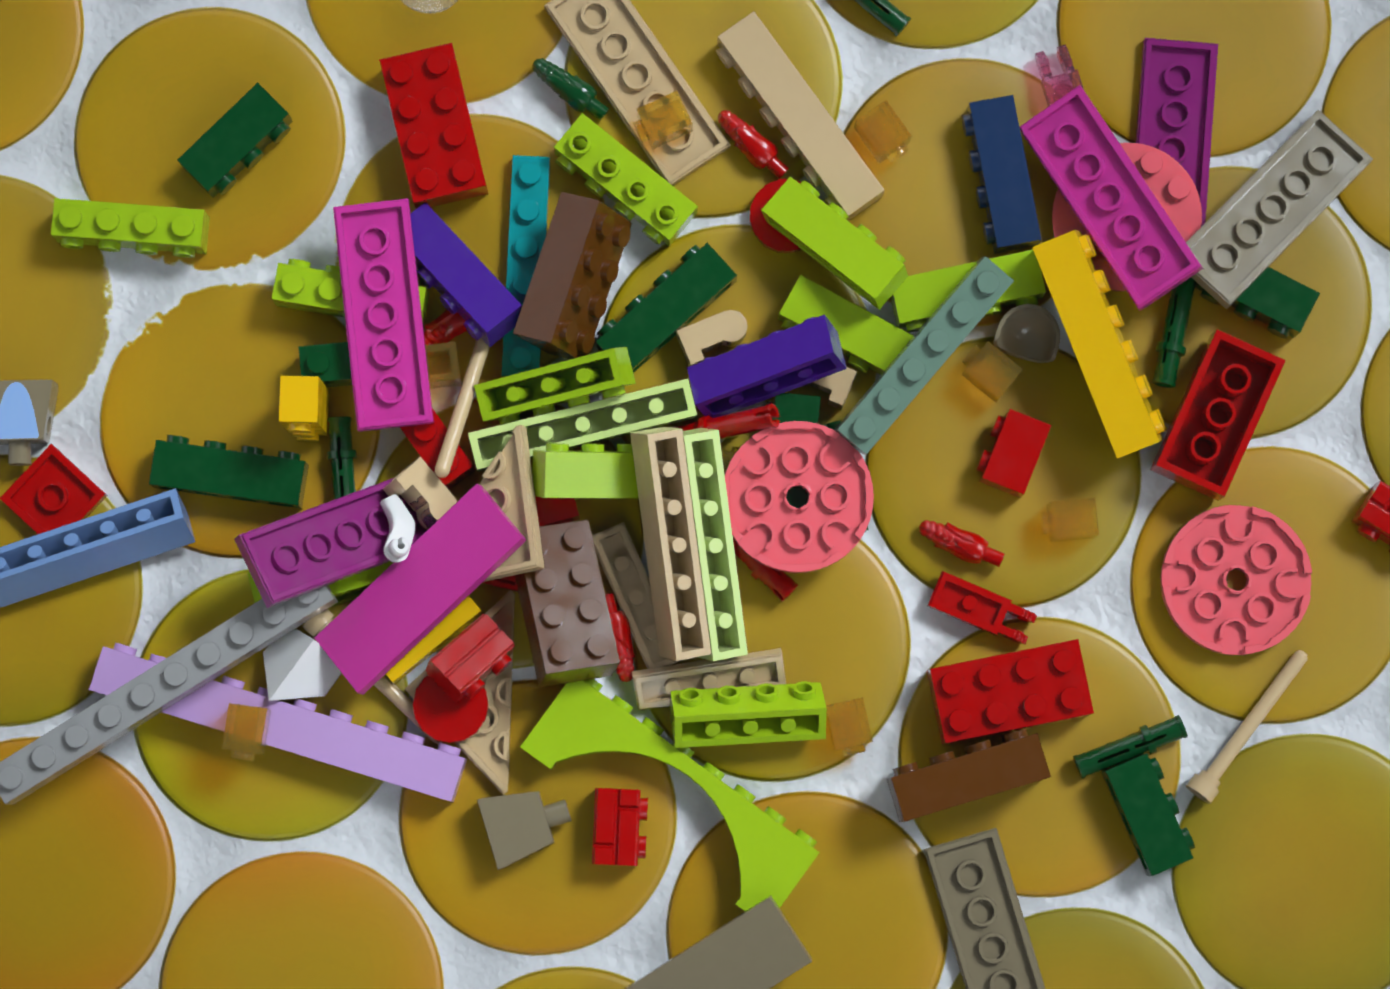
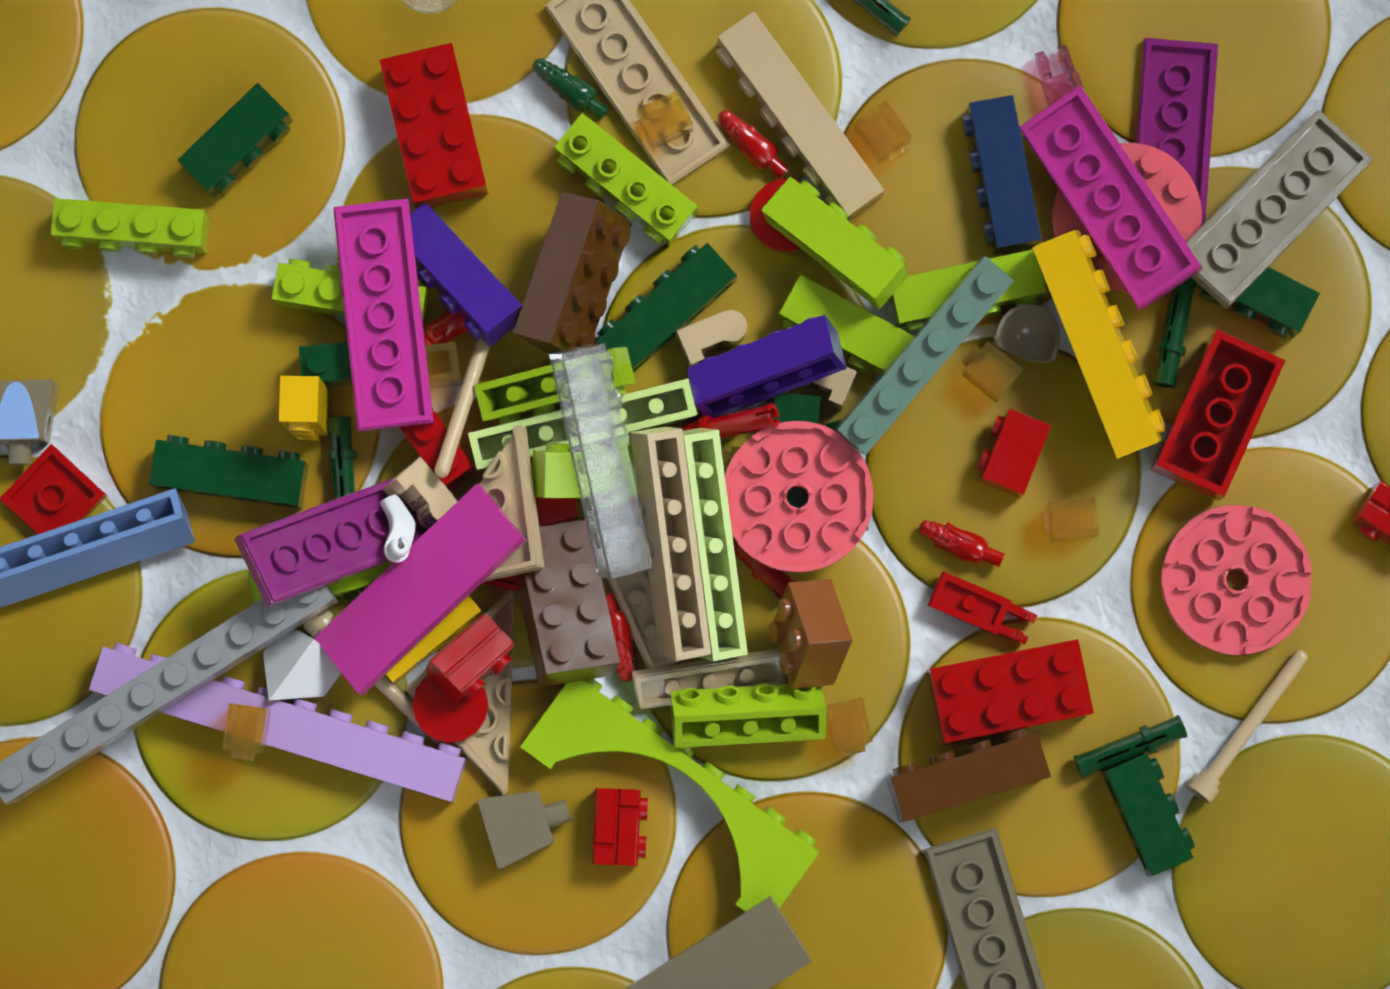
(525, 244): teal plate -> none
(602, 460): none -> clear brick
(810, 634): none -> dark orange brick

